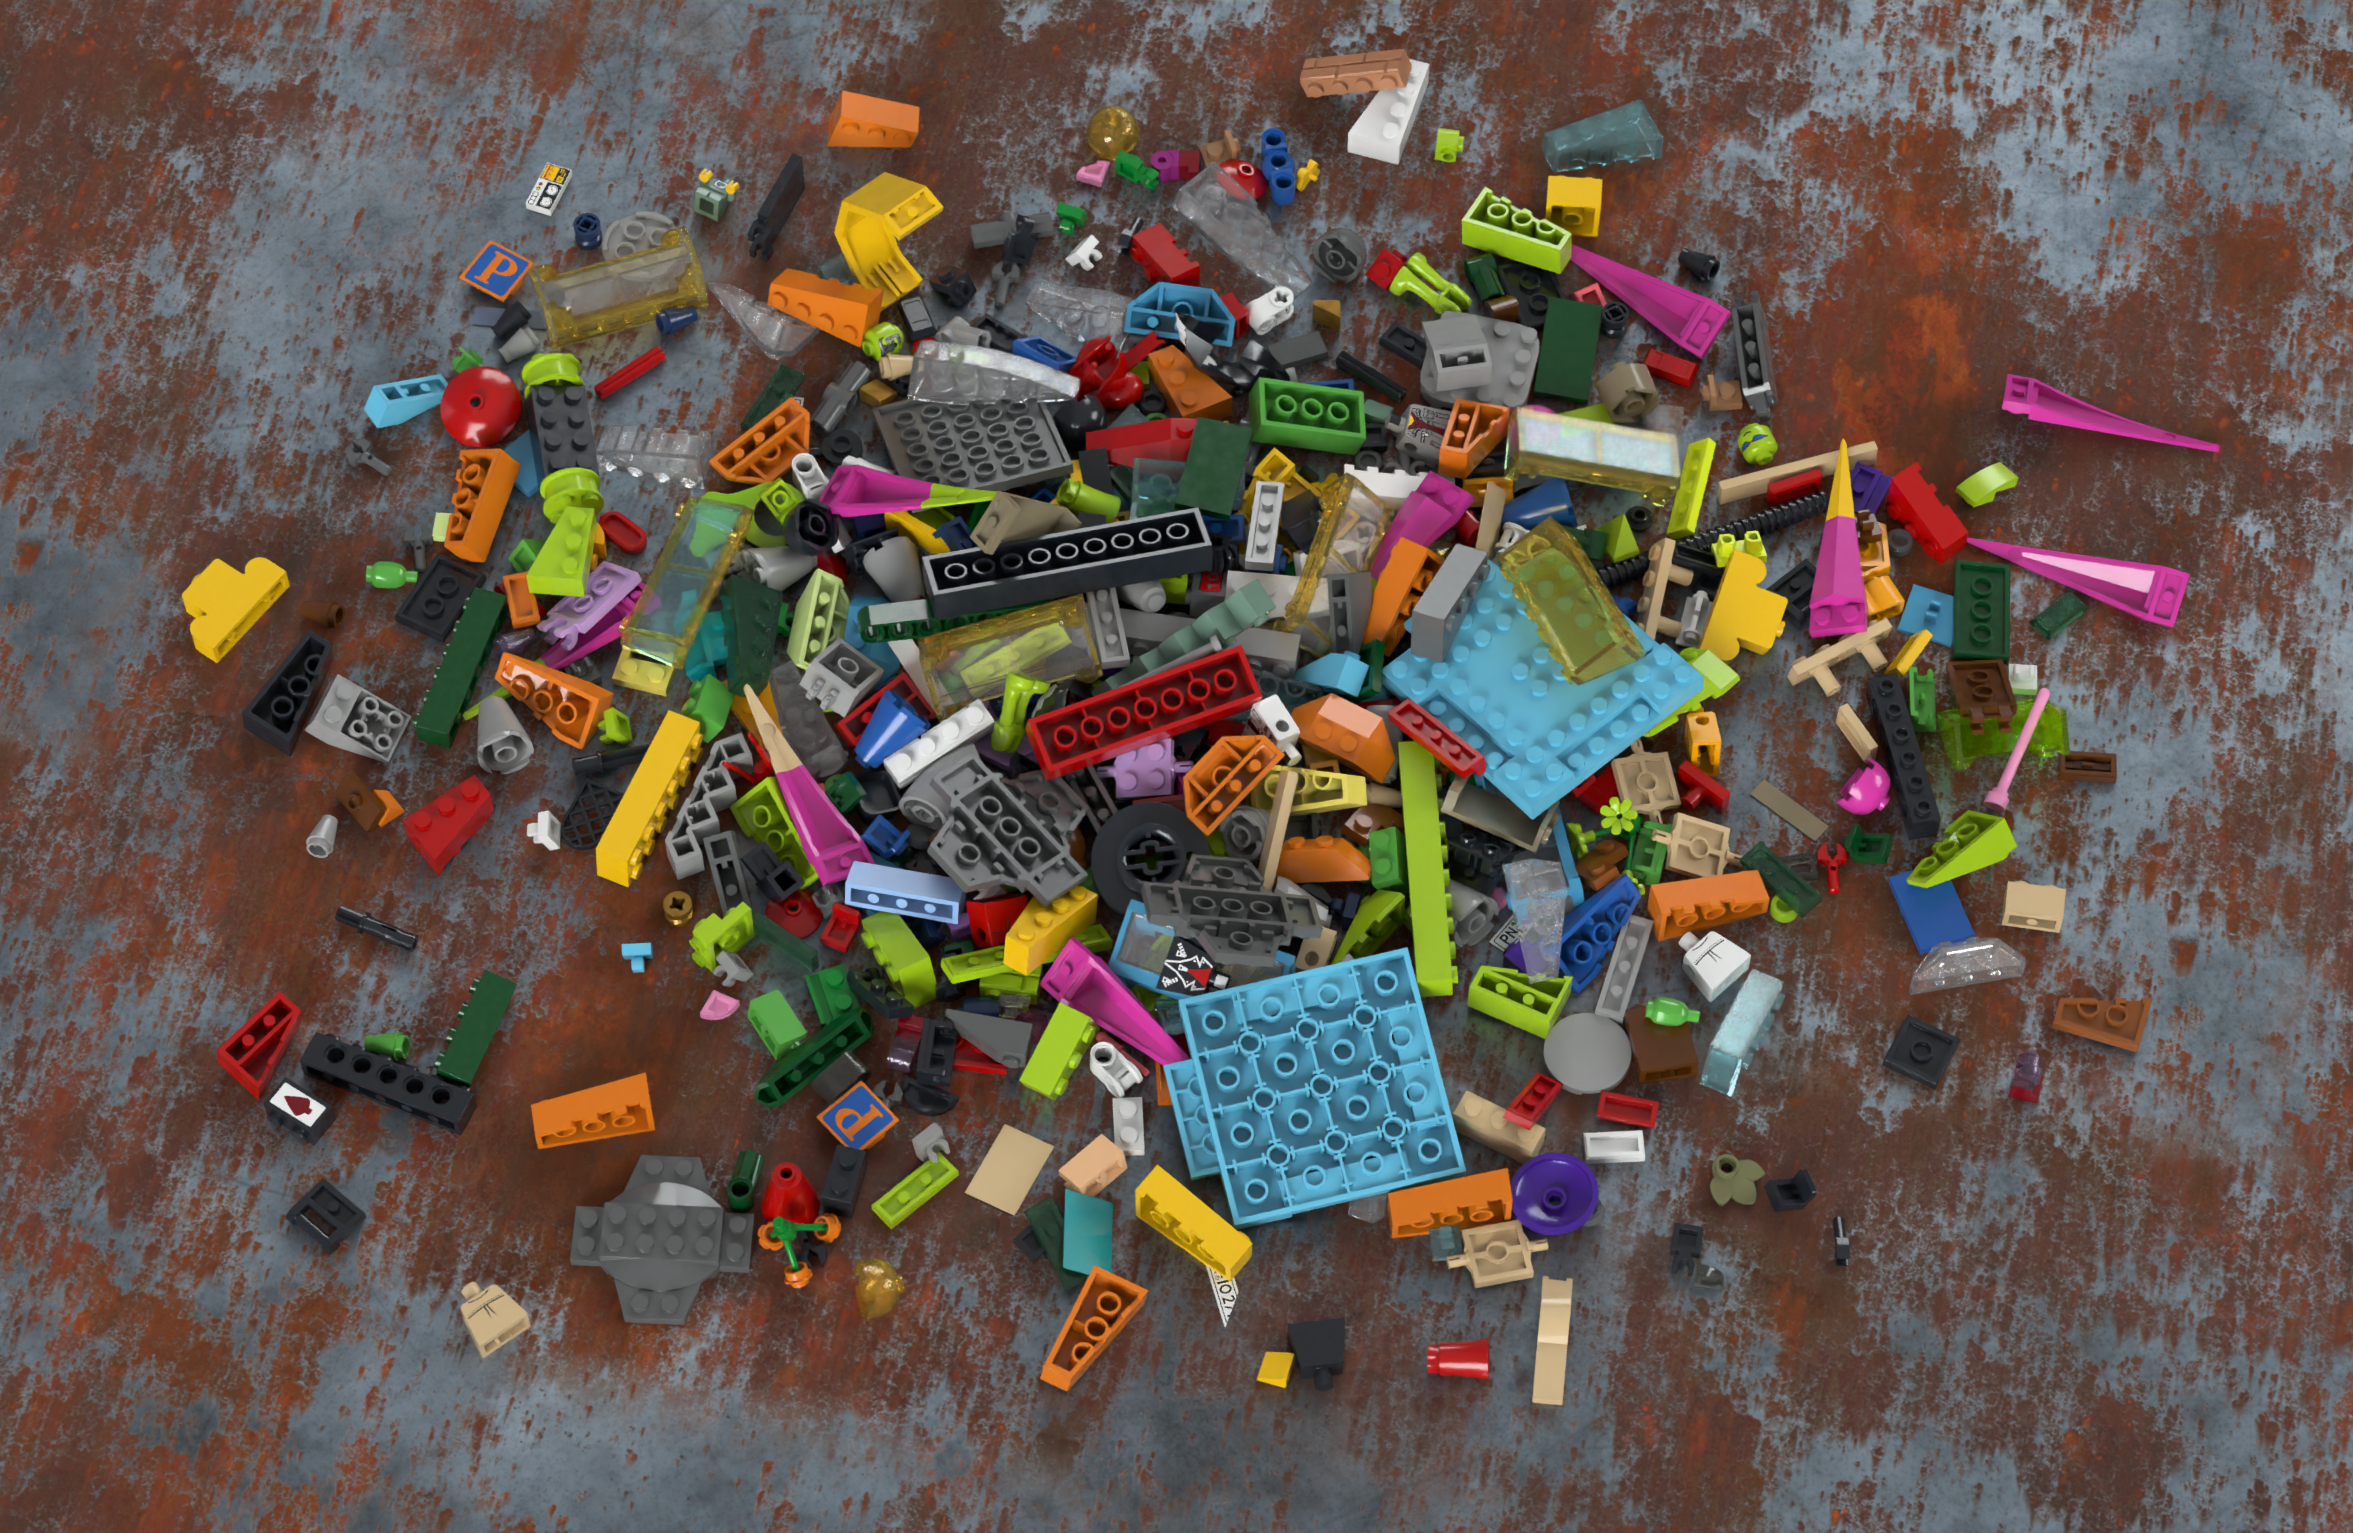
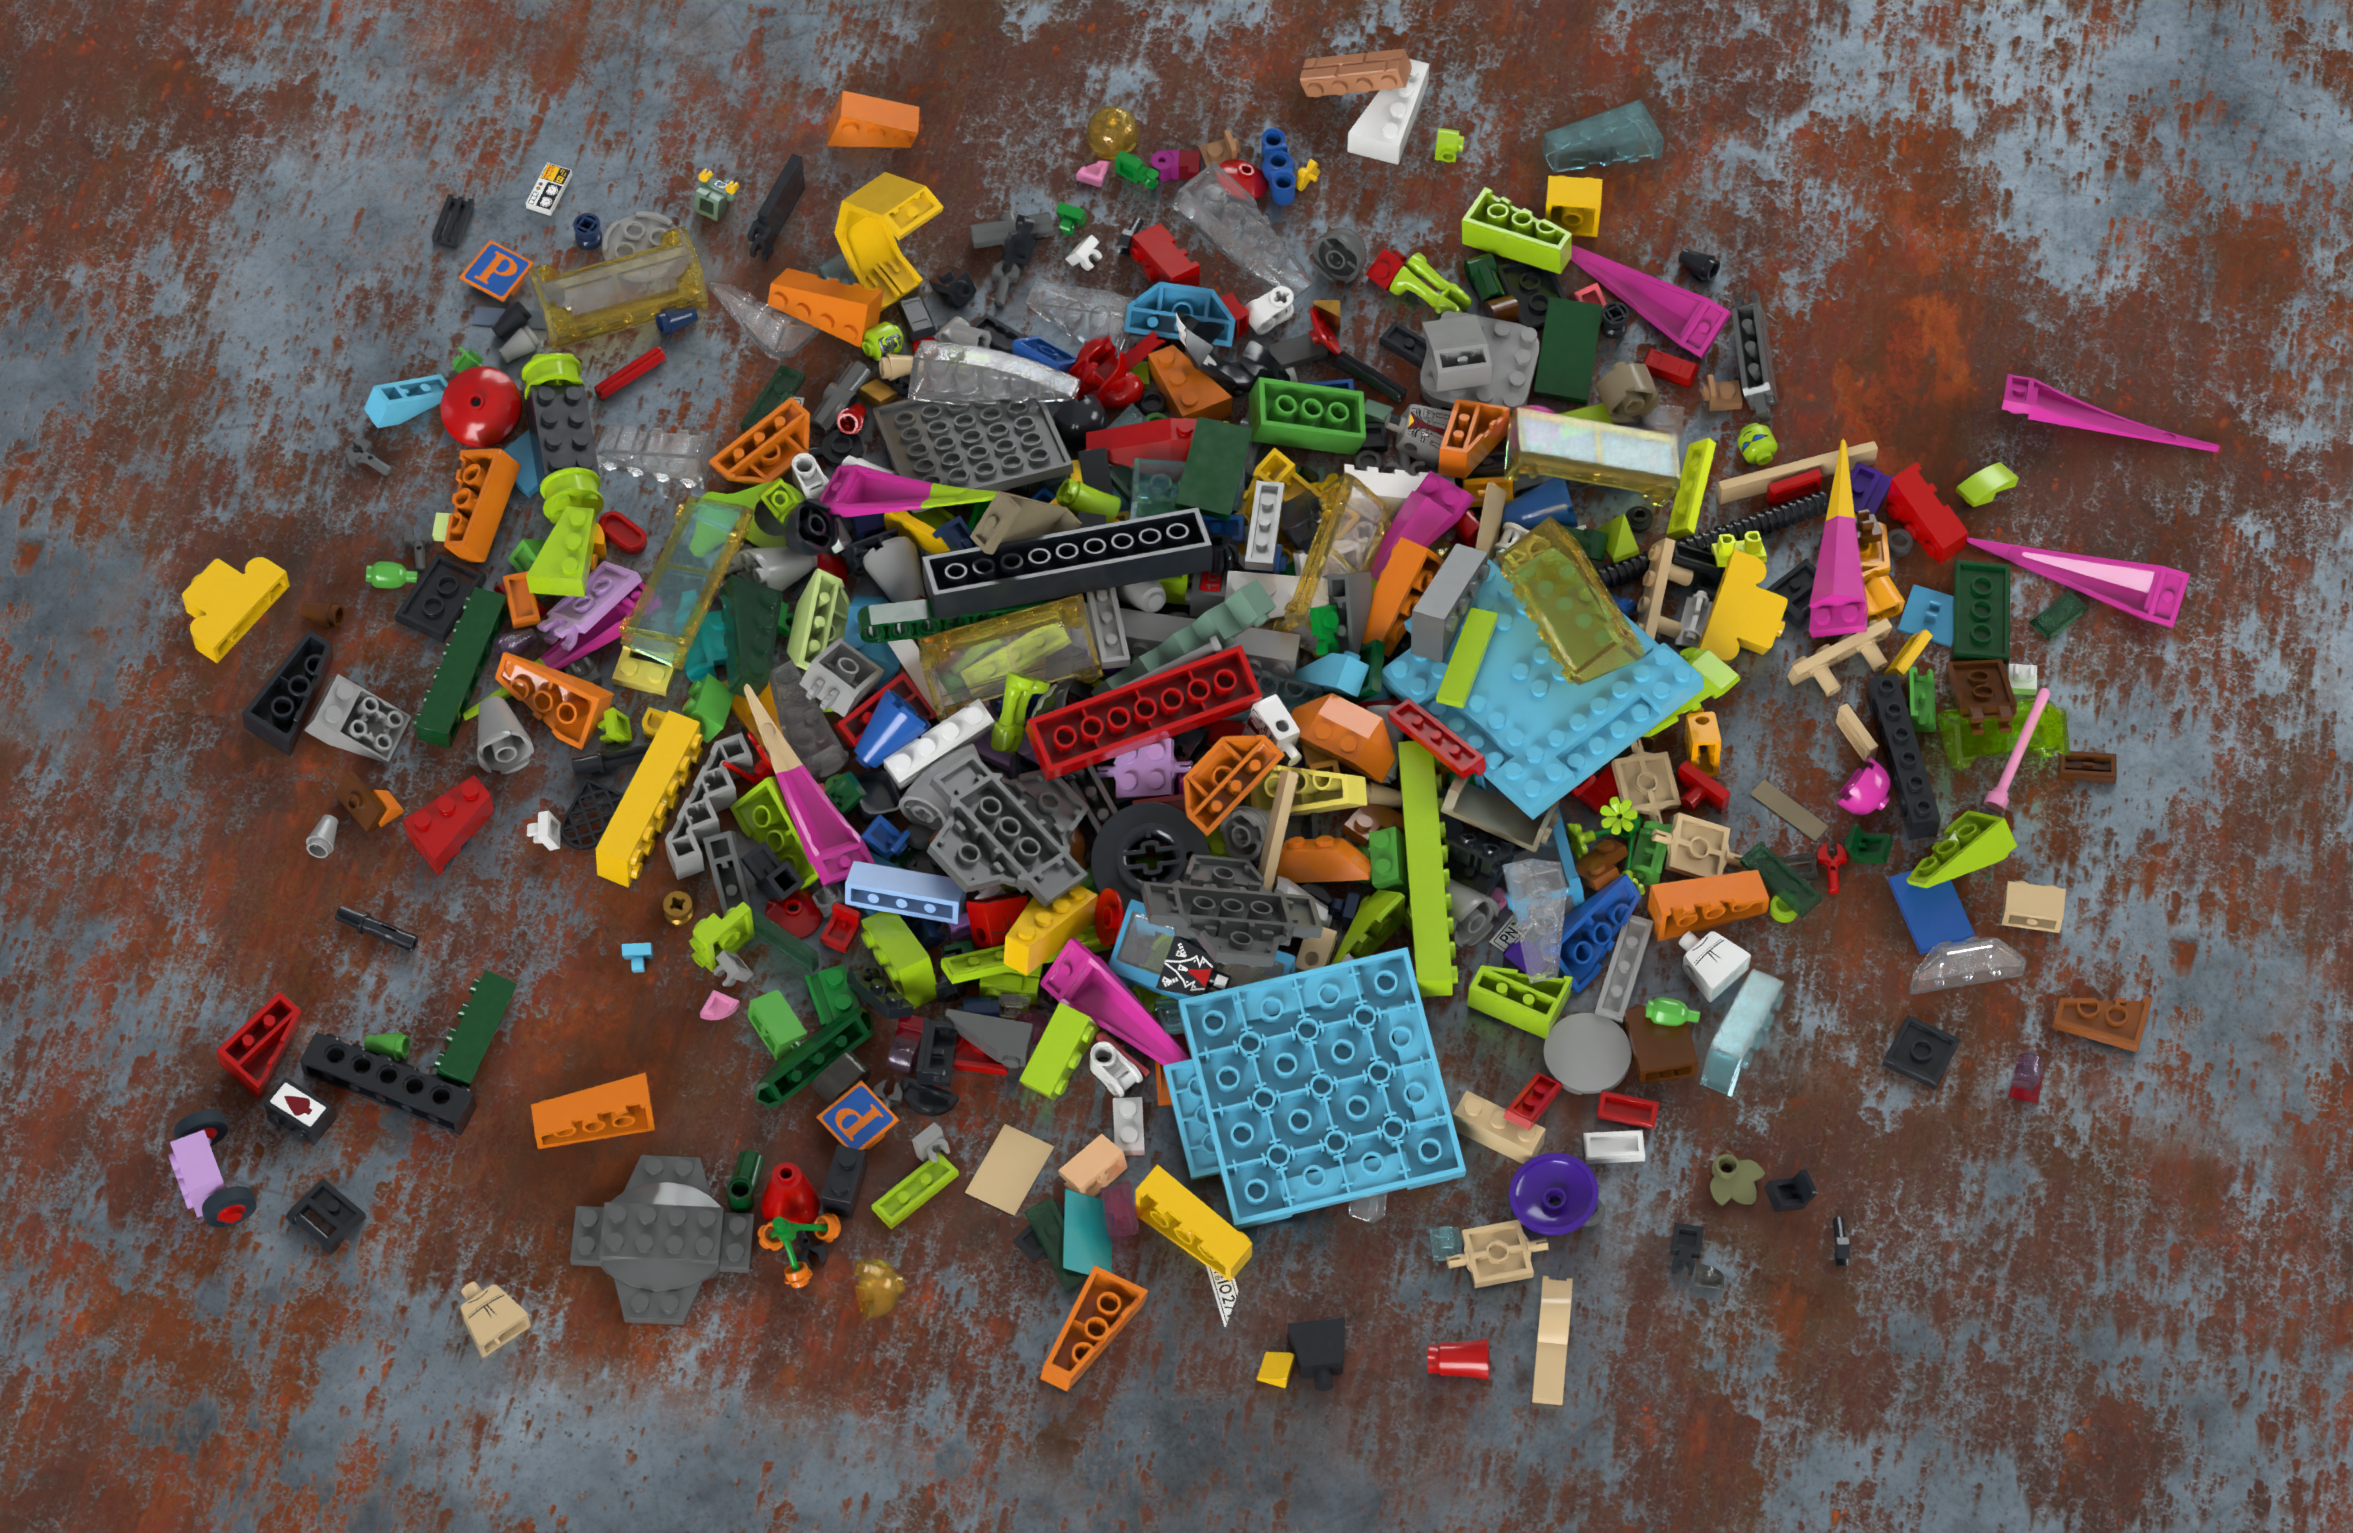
(200, 1175): none -> brick
(449, 203): none -> black tile
(652, 721): none -> yellow tile
(851, 419): none -> red cone
(1108, 916): none -> red dish
(1120, 1211): none -> clear pink hips
(1322, 332): none -> red dish
(1324, 625): none -> green plate
(1455, 1203): orange wedge -> none
(1467, 657): none -> lime tile

